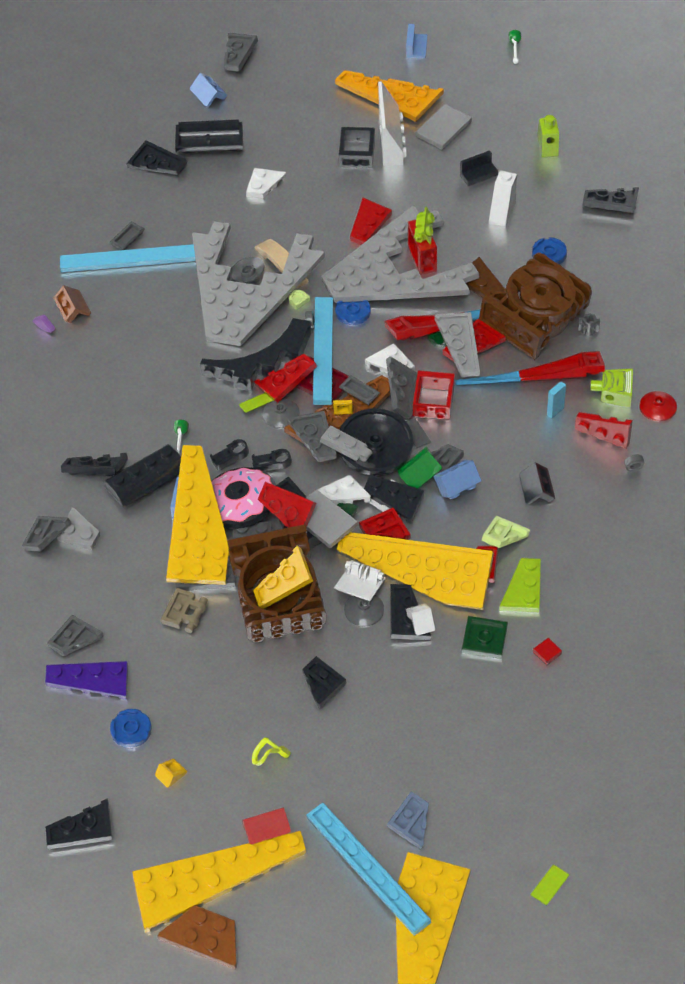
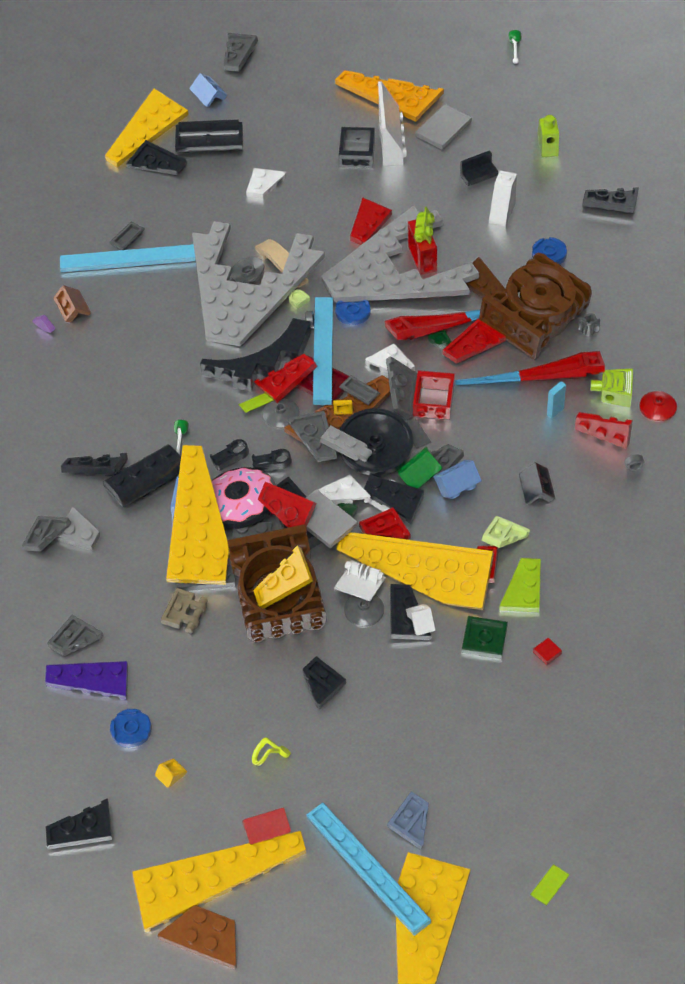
(150, 121): none -> yellow wing
(416, 43): medium blue panel -> none
(460, 340): light grey wing -> none

